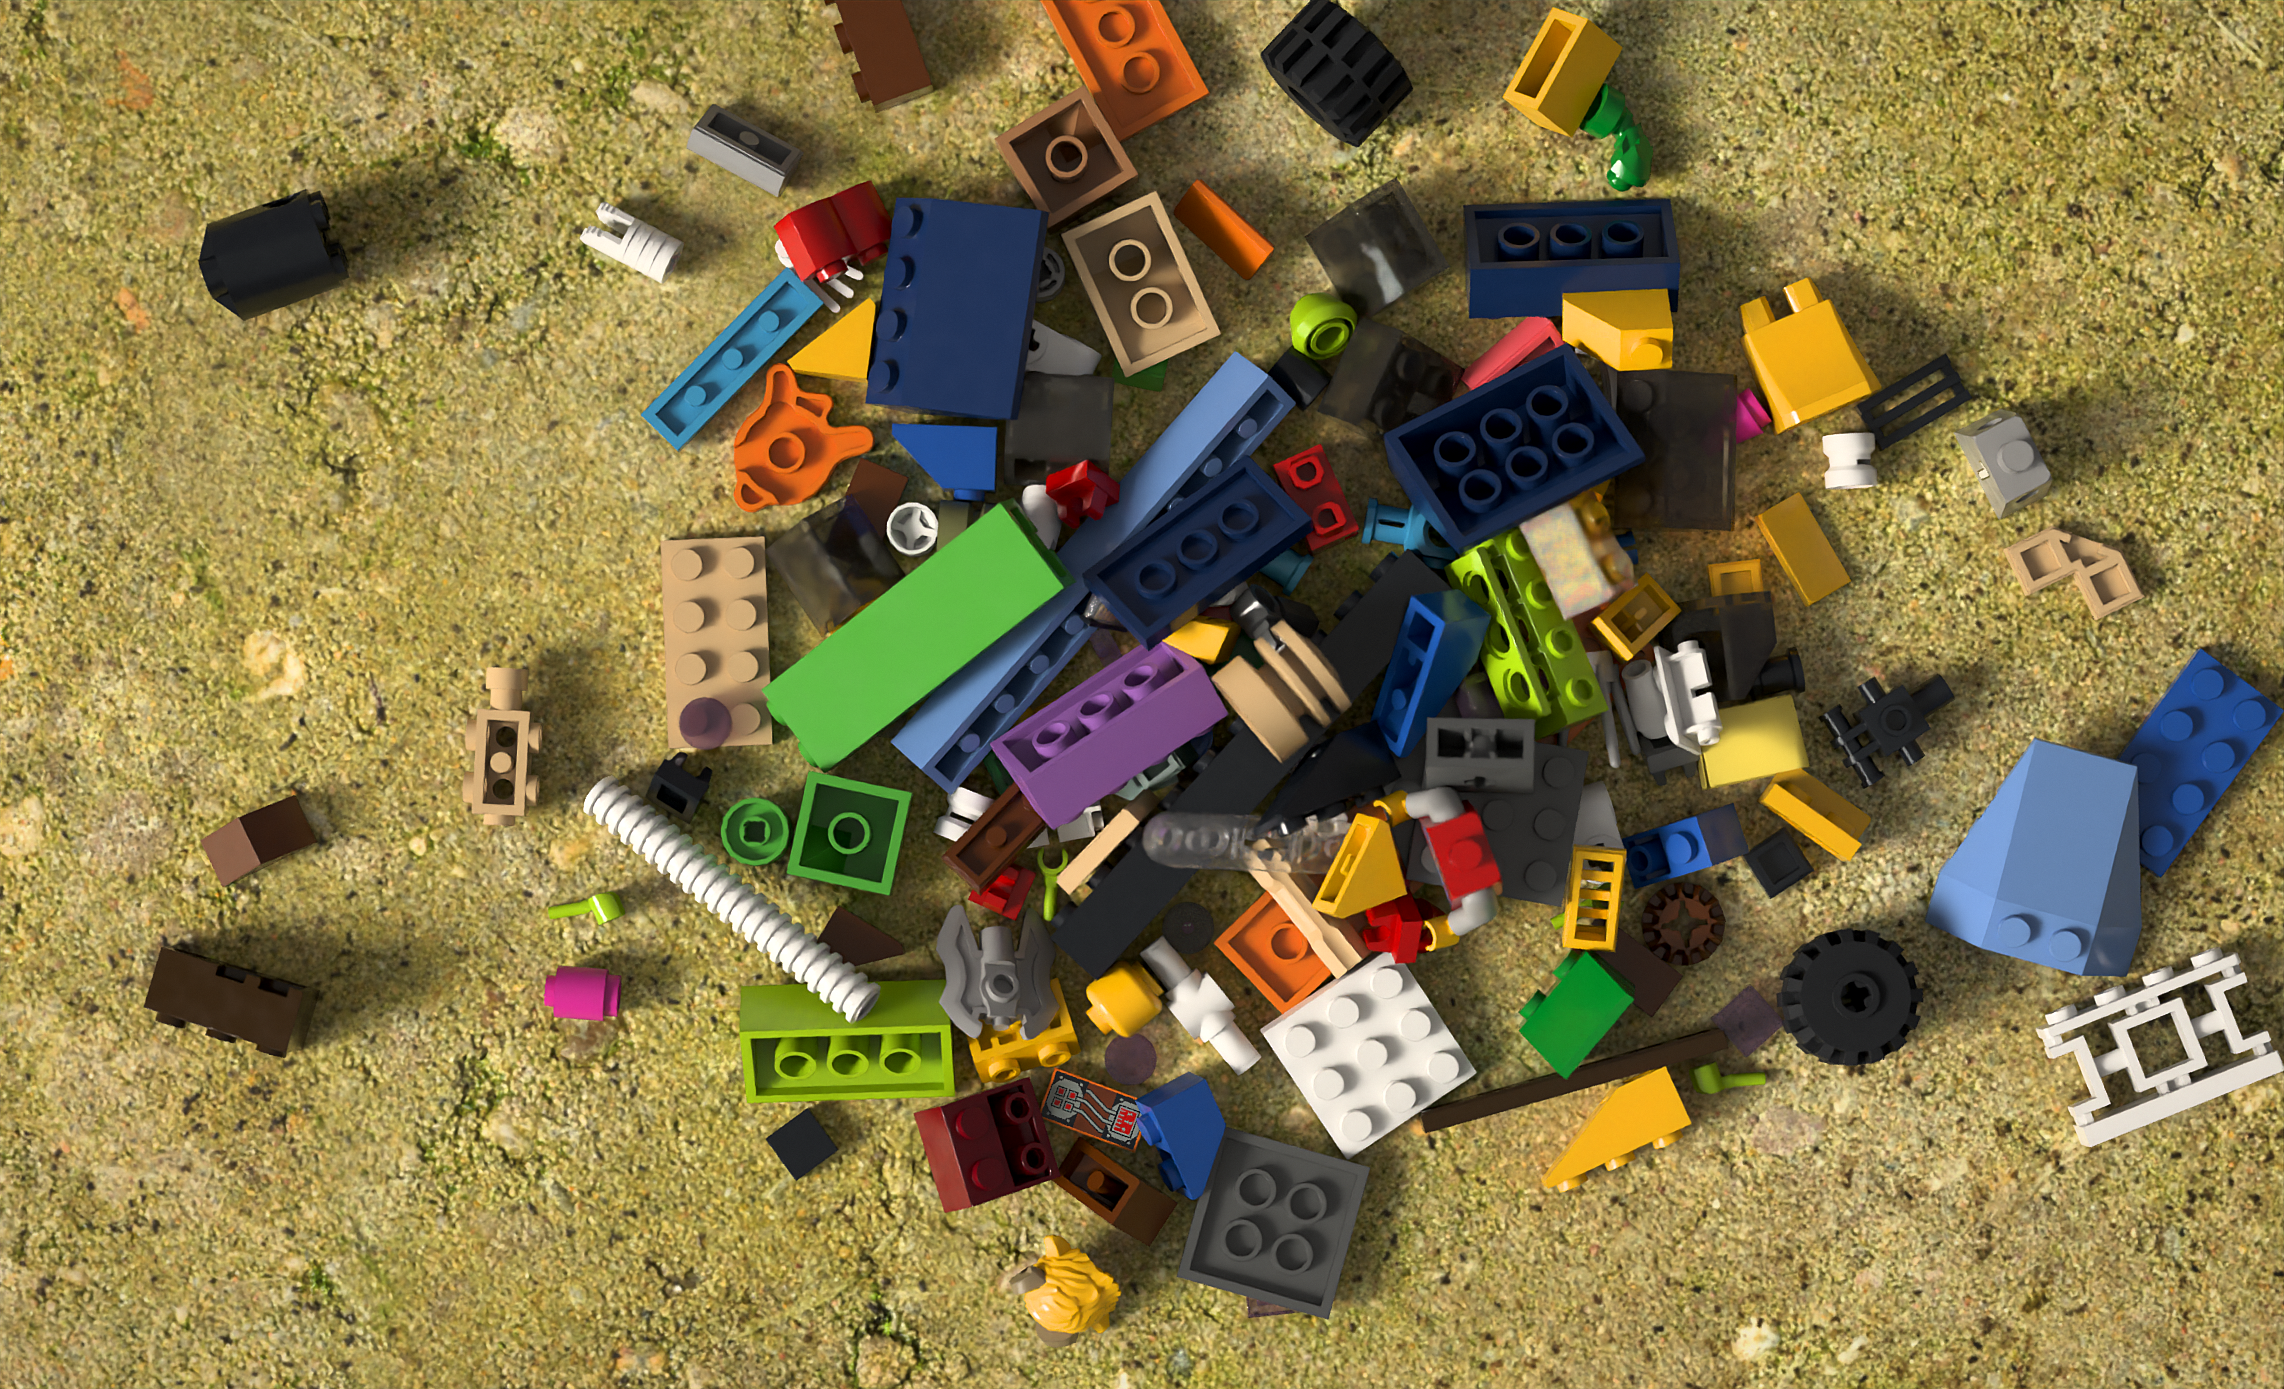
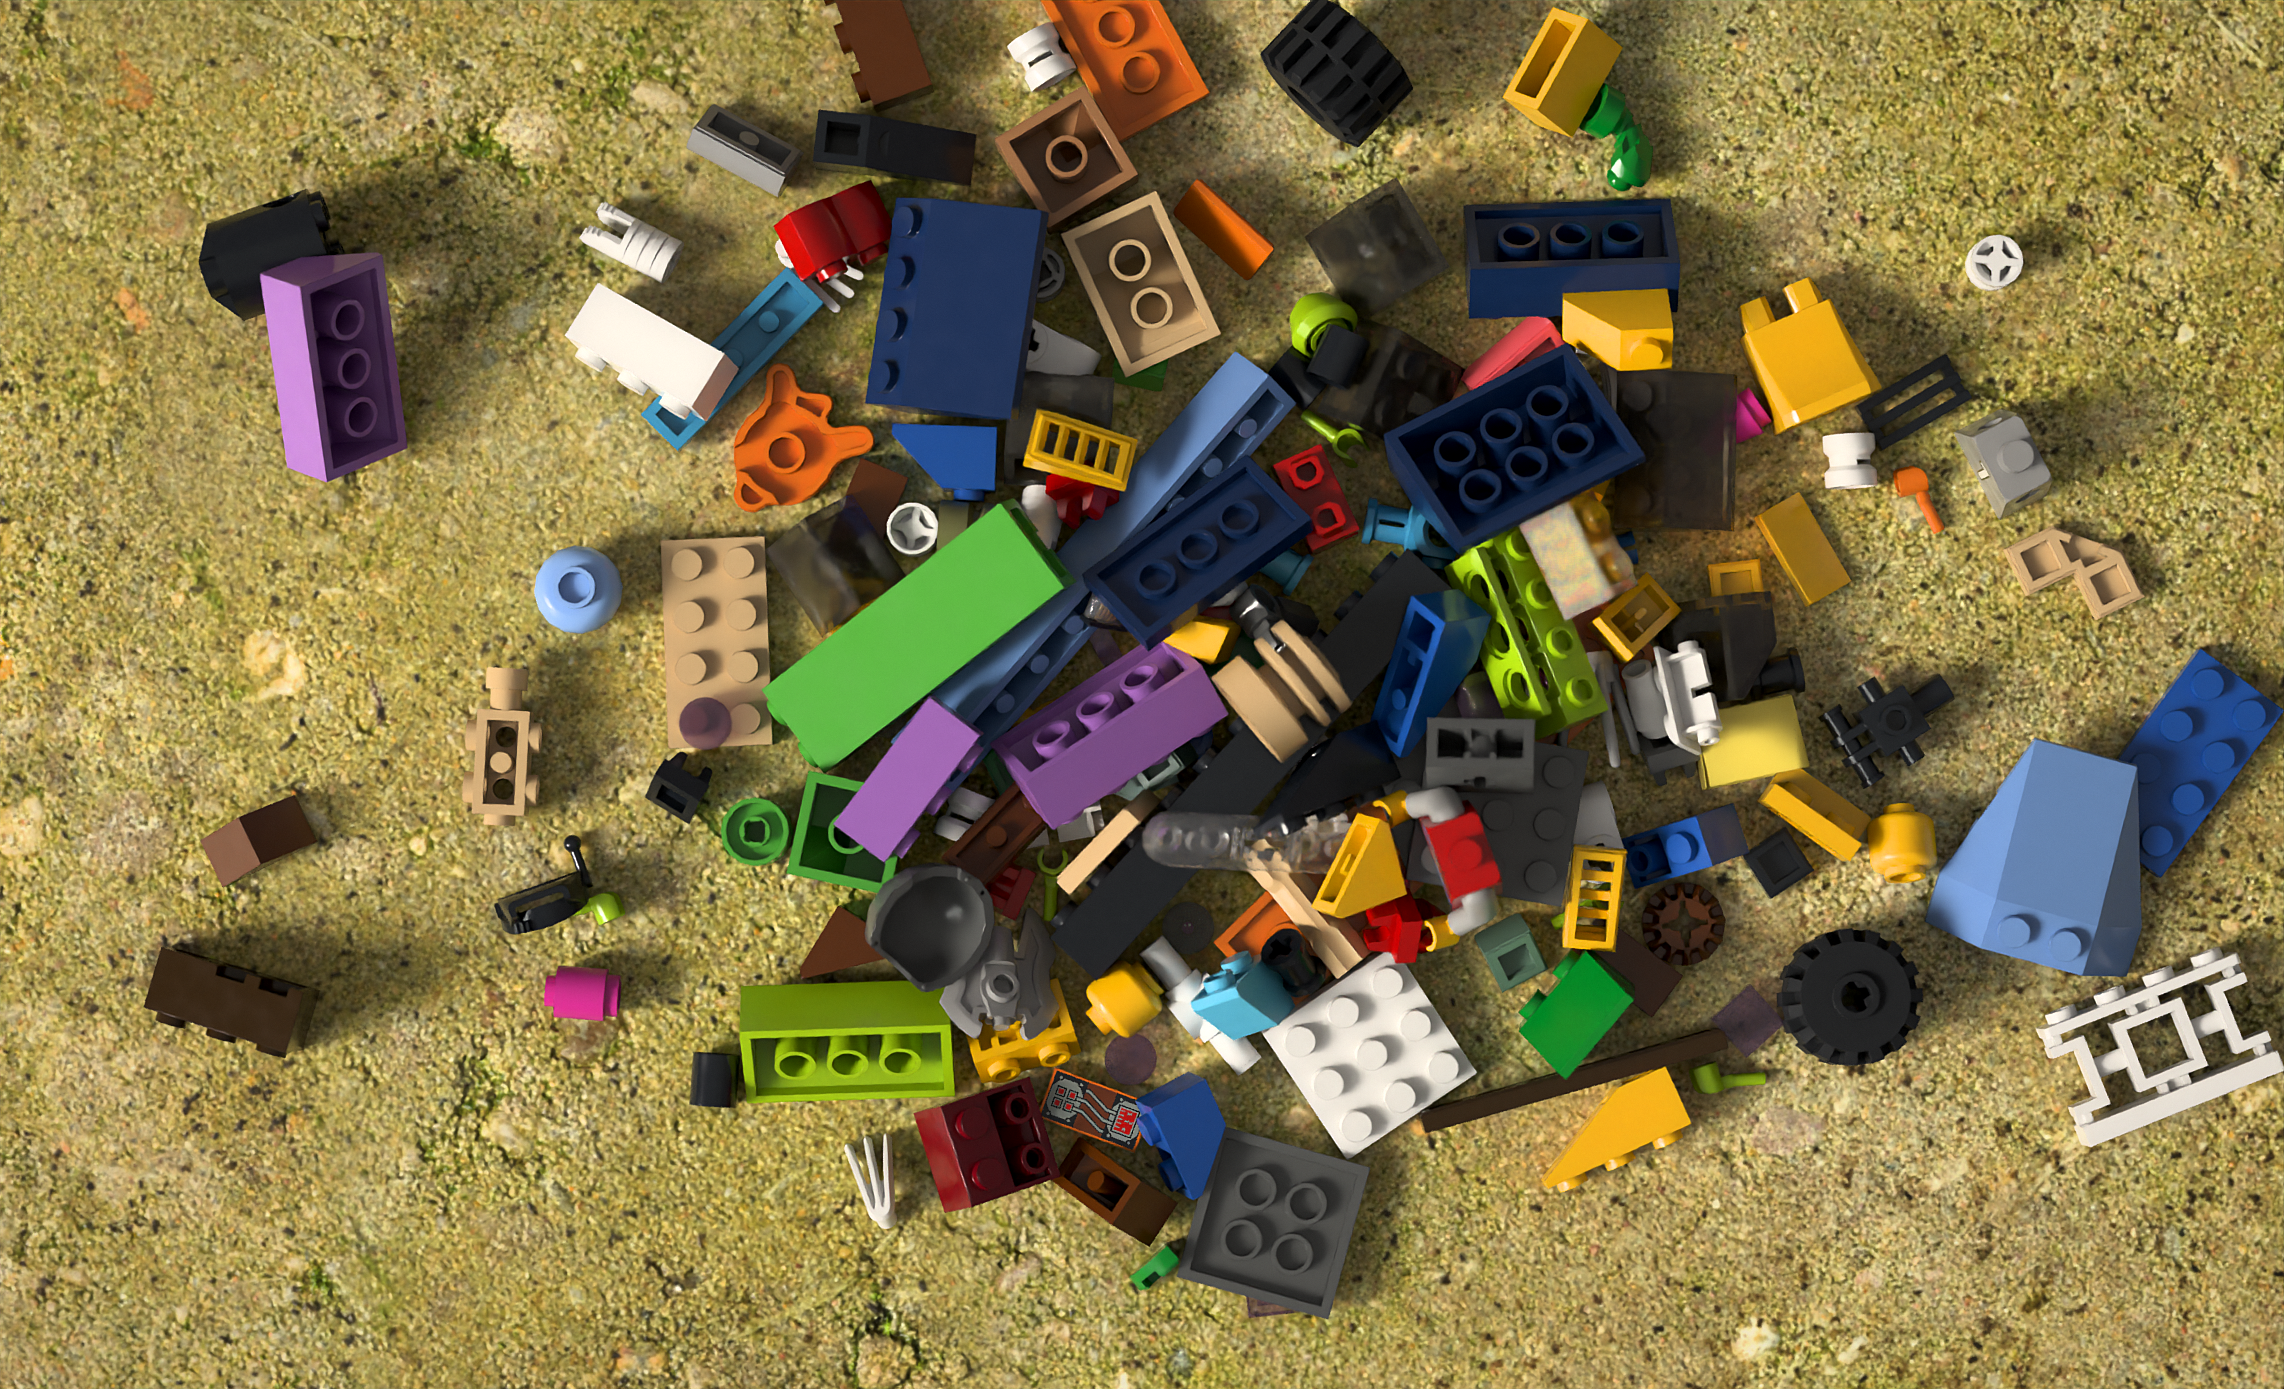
(334, 363): none -> medium lavender slope
(572, 886): none -> black helmet
(578, 589): none -> light blue piece
(650, 354): none -> white brick
(714, 1079): none -> black beam
(731, 898): white piece -> none
(802, 1144): black tile -> none
(843, 349): yellow slope -> none
(878, 1195): none -> white piece
(892, 149): none -> black slope
(911, 780): none -> medium lavender brick
(931, 923): none -> dark grey cylinder
(1042, 57): none -> white wheel
(1066, 427): none -> yellow slope
(1066, 1293): yellow hair -> none
(1156, 1266): none -> green tile
(1243, 997): none -> medium azure slope
(1287, 955): none -> black bush
(1338, 357): none -> black beam
(1340, 440): none -> lime hand
(1511, 952): none -> sand green slope
(1902, 843): none -> yellow head
(1913, 481): none -> orange hand
(2003, 262): none -> white wheel

